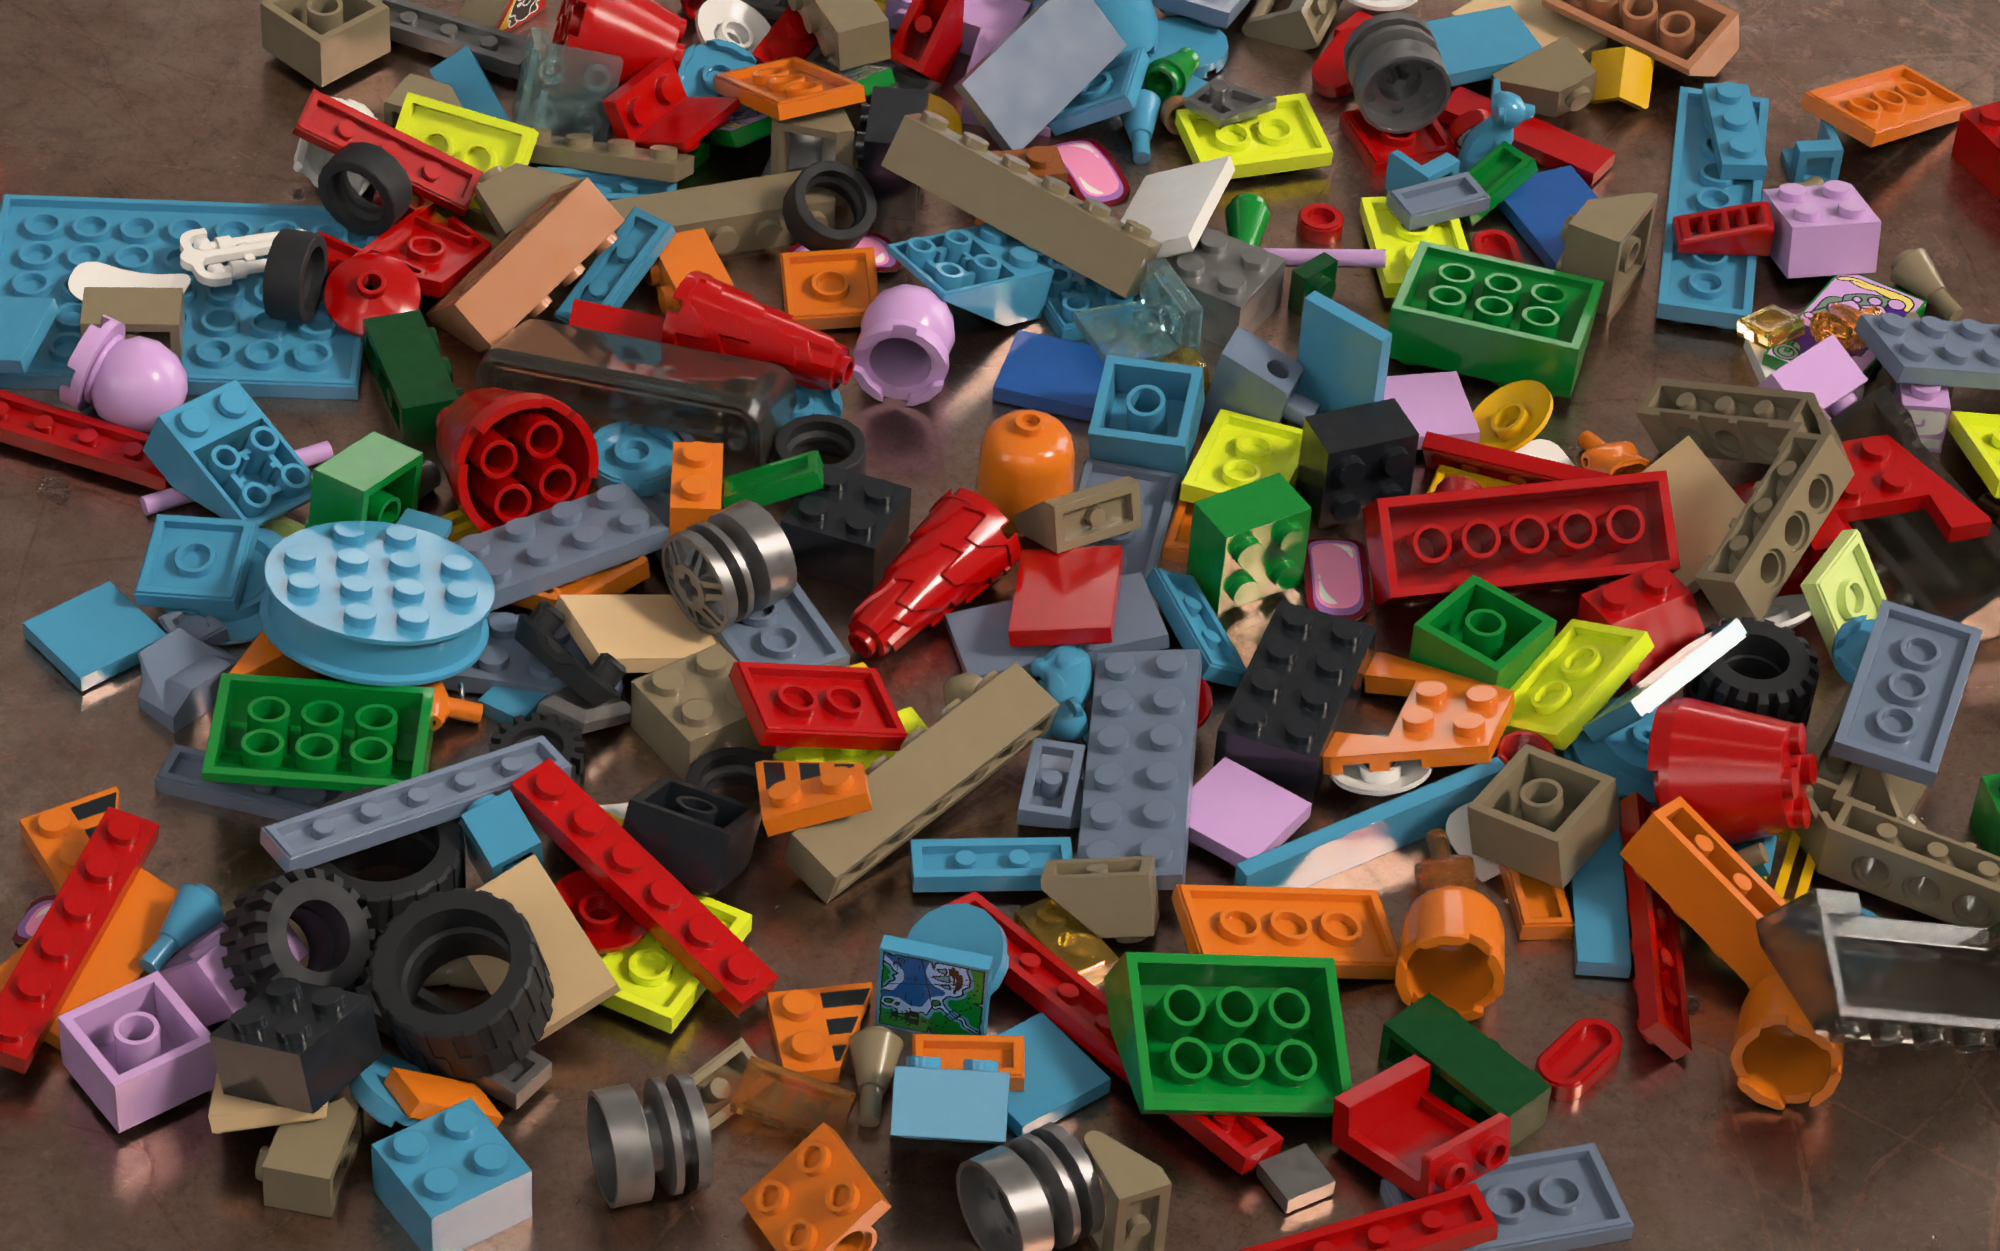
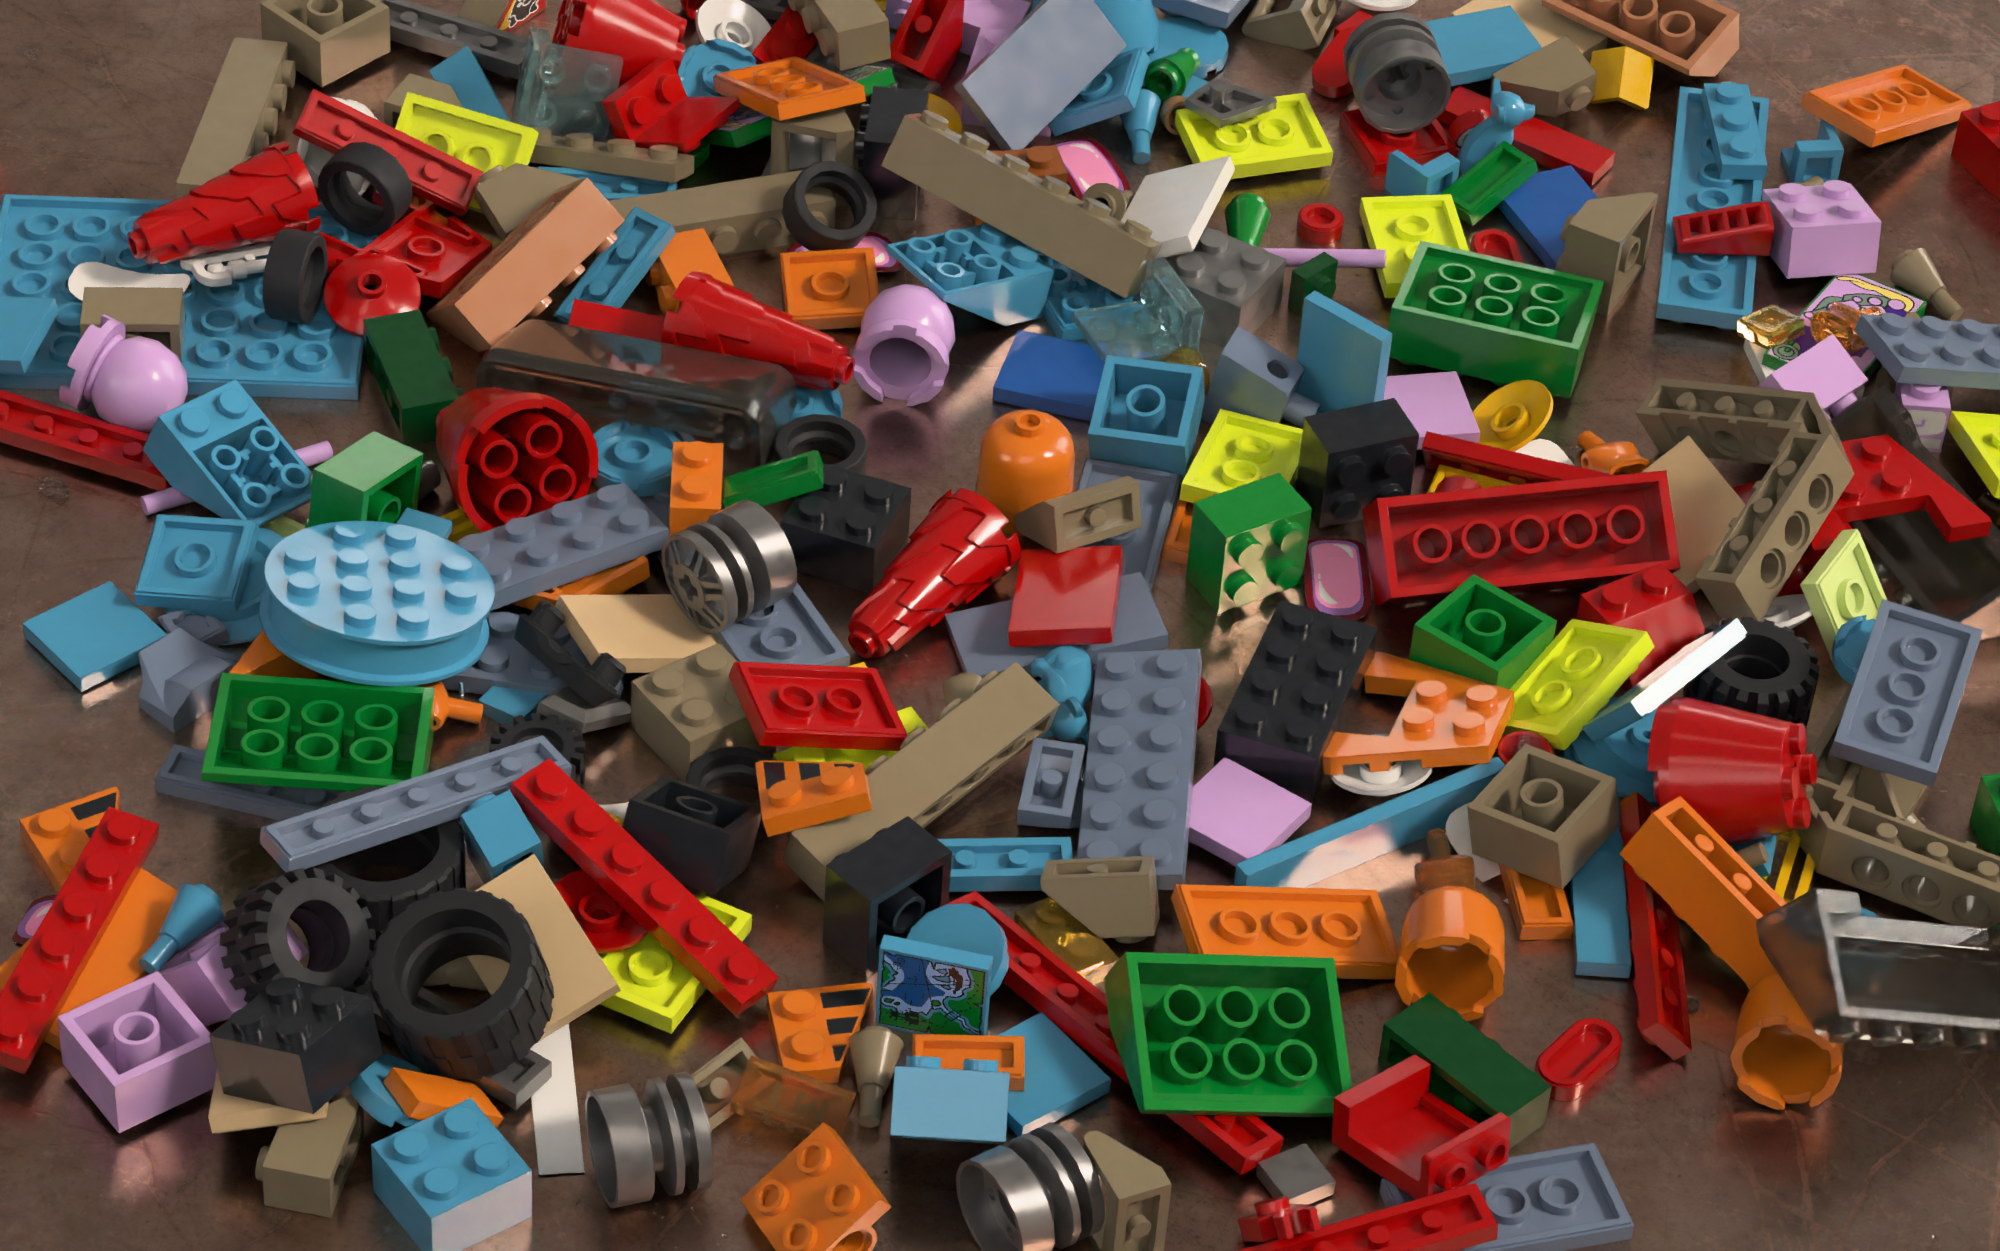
(230, 210): none -> red cone
(239, 110): none -> dark tan brick
(557, 1109): none -> white sticker
(882, 891): none -> black brick
(1110, 196): none -> dark tan cone
(1196, 625): dark azure tile -> none
(1278, 1220): none -> red plate
(1438, 201): sand blue tile -> none

